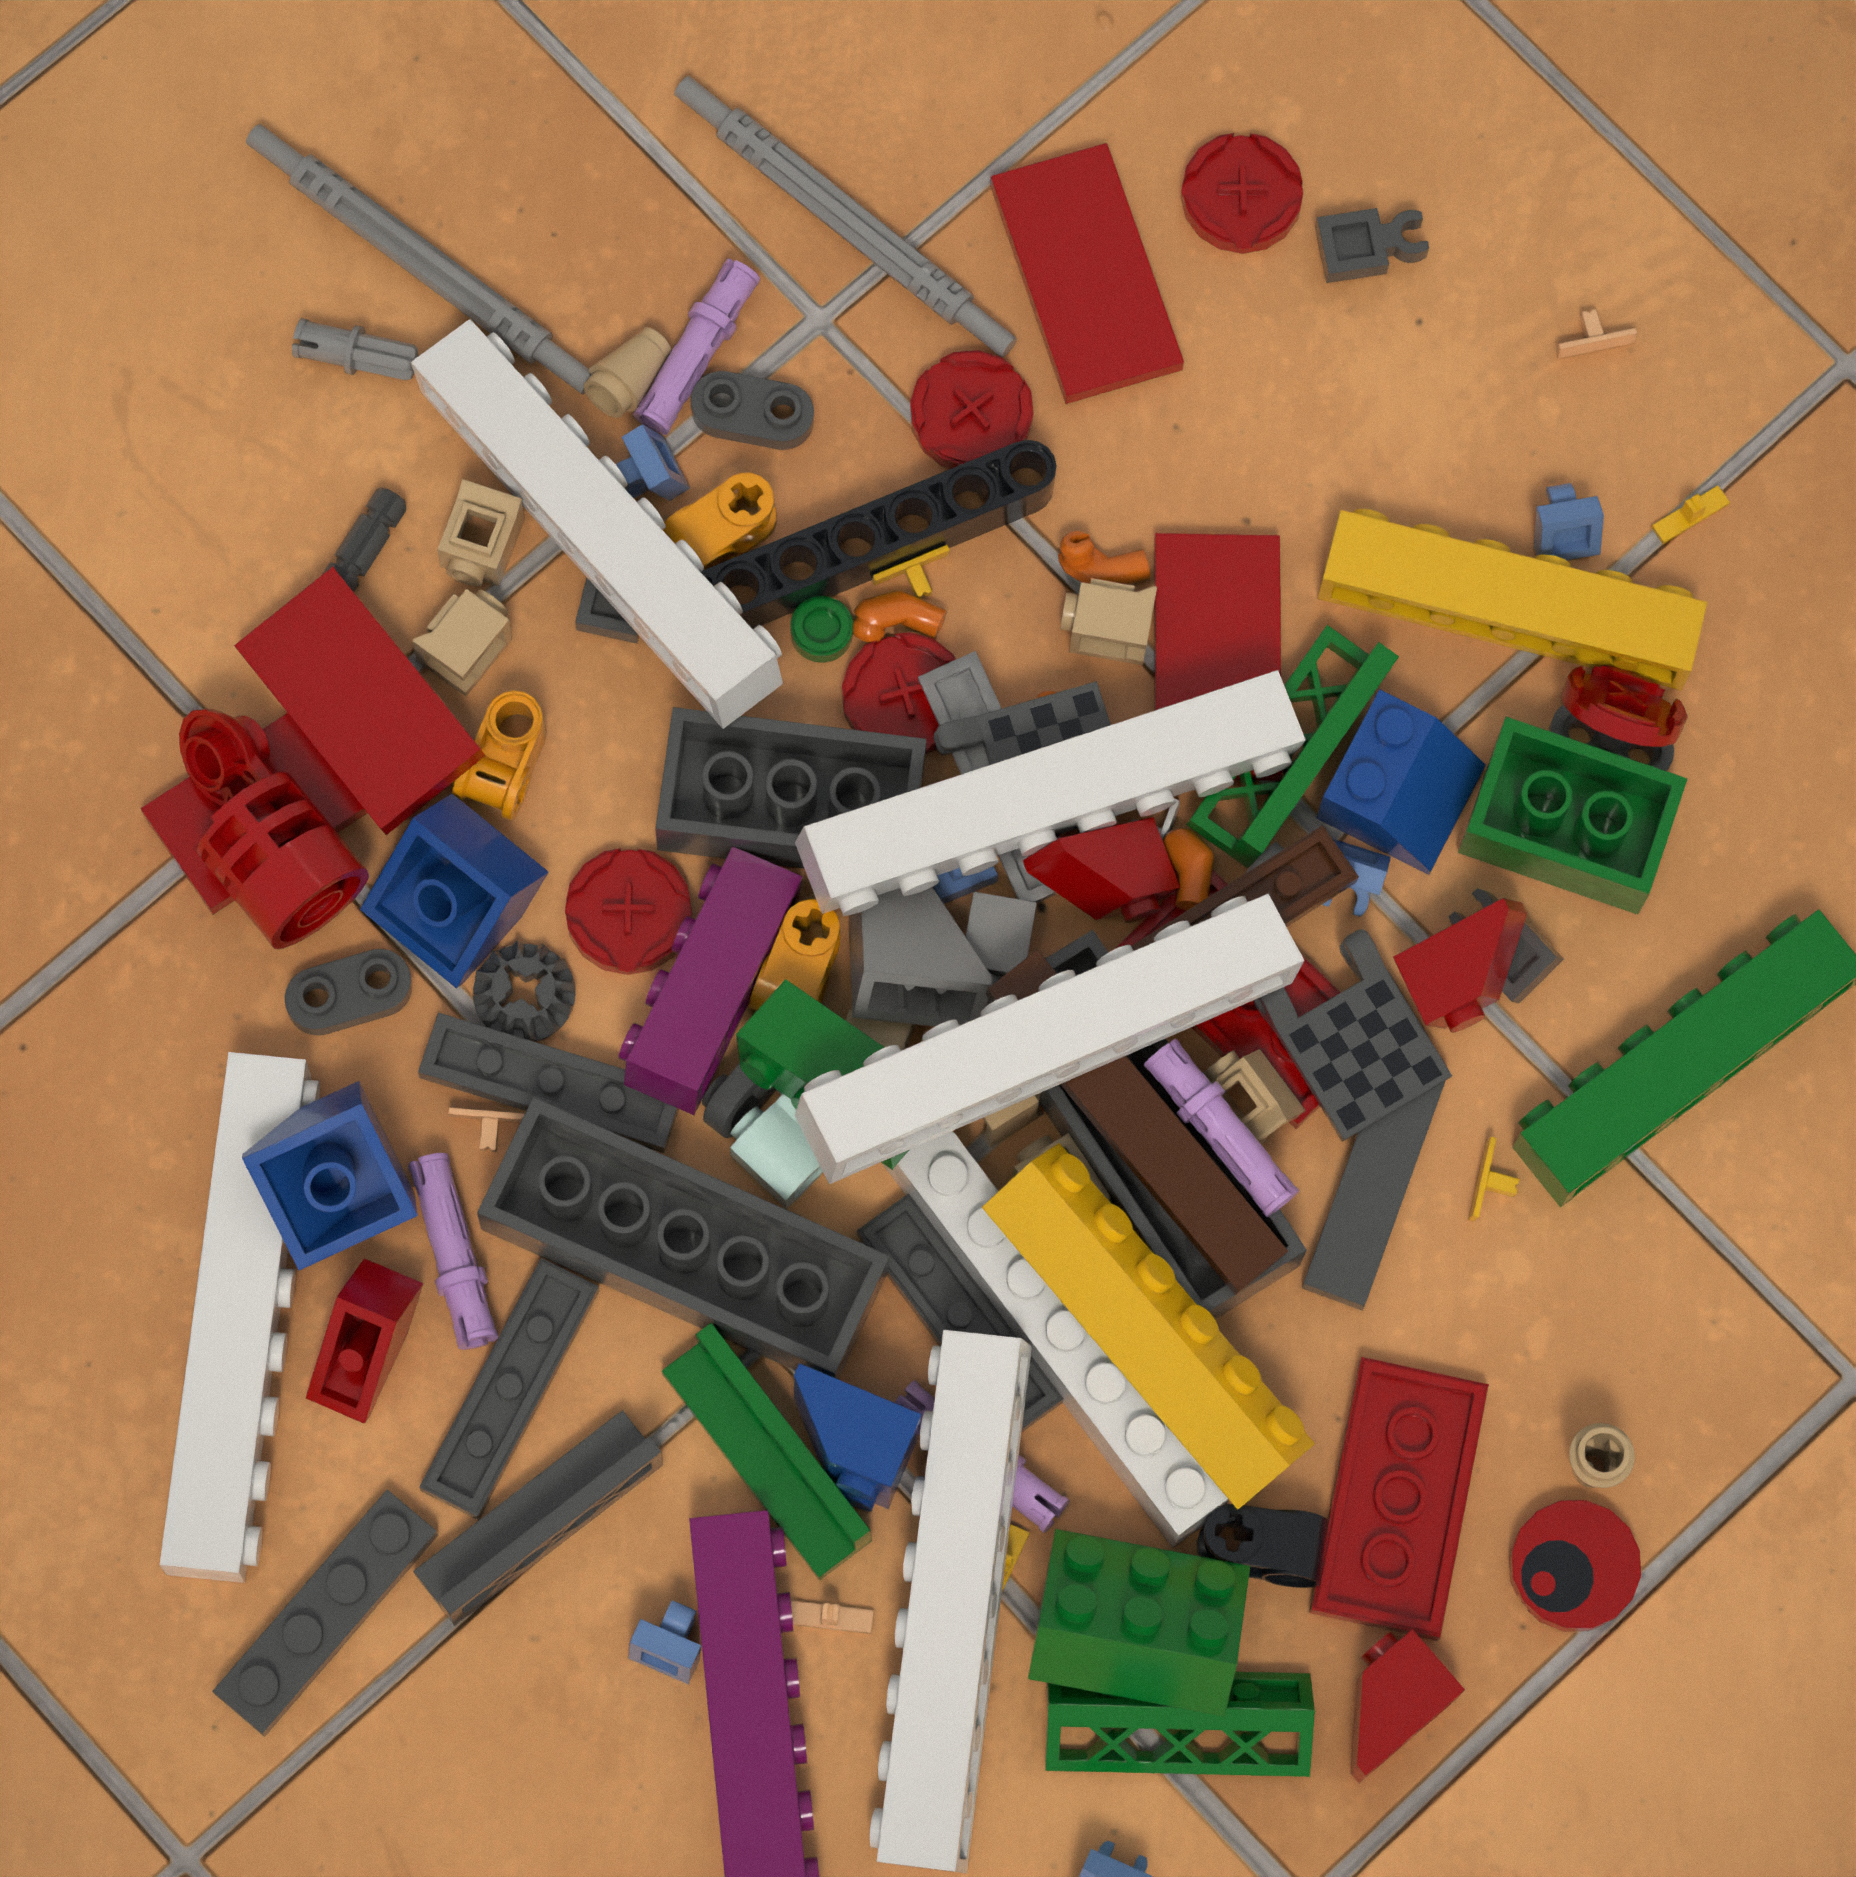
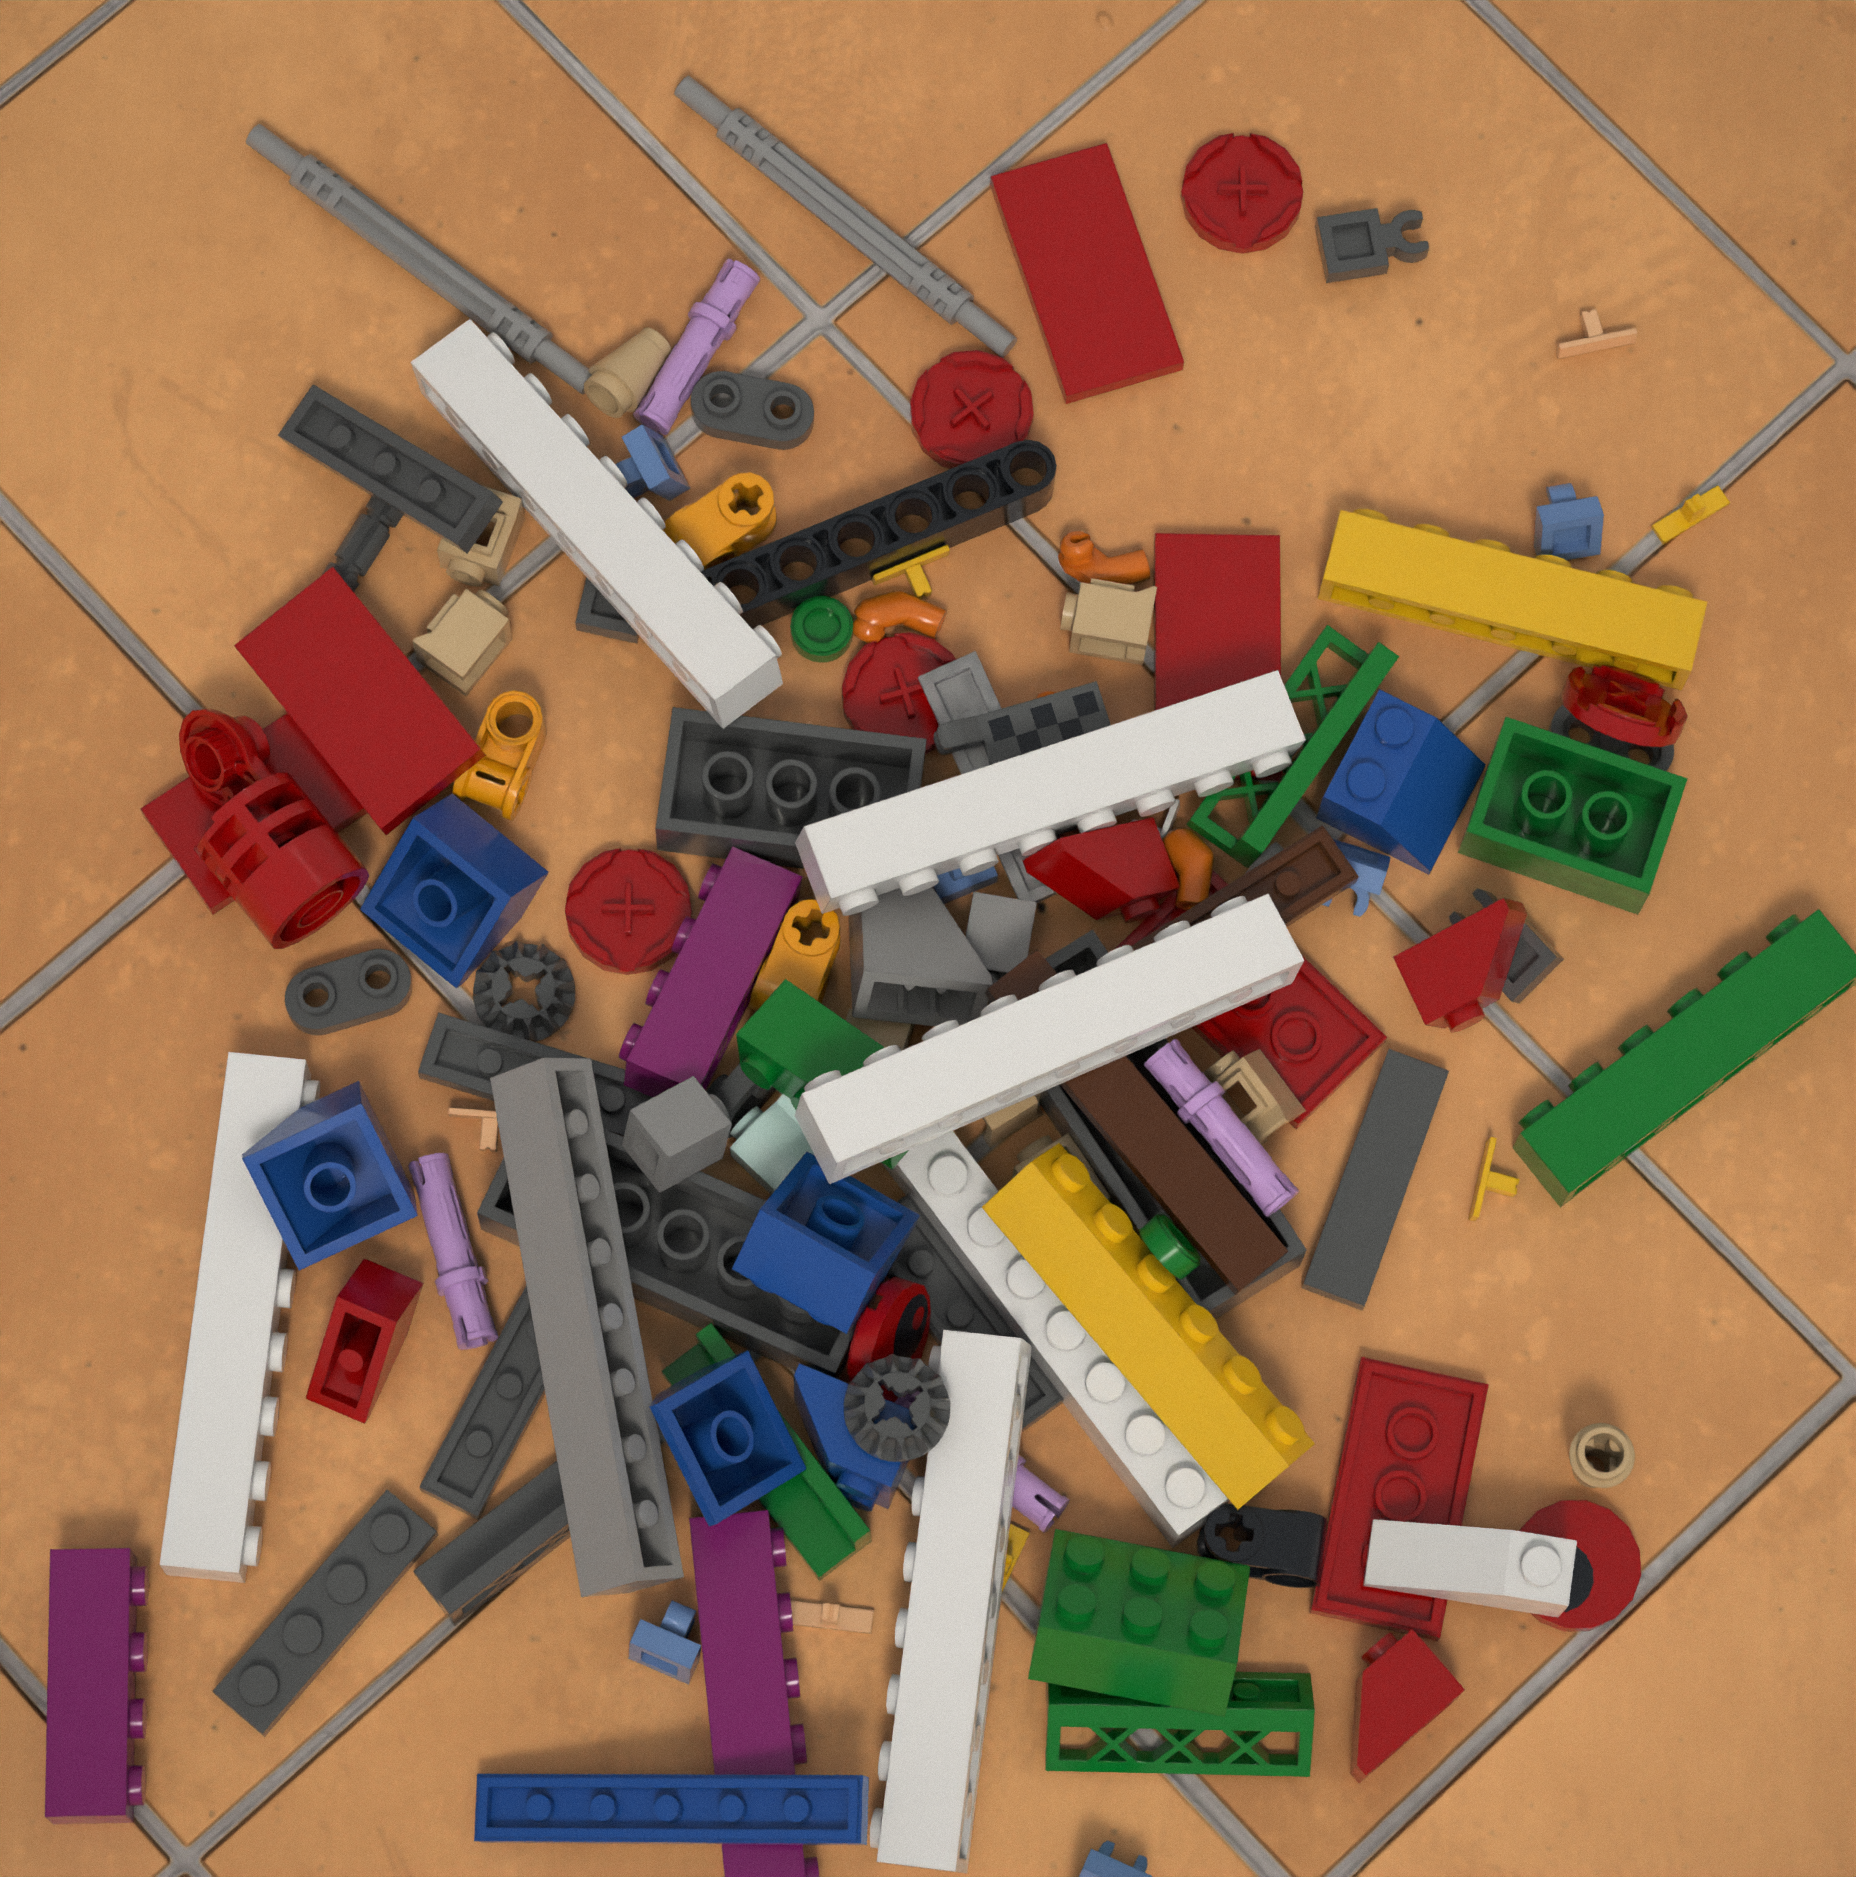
(94, 1686): none -> magenta brick
(354, 350): light grey axle -> none
(390, 469): none -> dark grey plate
(586, 1327): none -> light grey brick
(672, 1809): none -> blue tile
(677, 1133): none -> light grey brick
(726, 1436): none -> blue slope
(824, 1243): none -> blue slope
(891, 1438): none -> dark grey gear
(894, 1327): none -> red tile
(1170, 1246): none -> green tile
(1362, 1047): dark grey flag -> none
(1472, 1565): none -> white slope

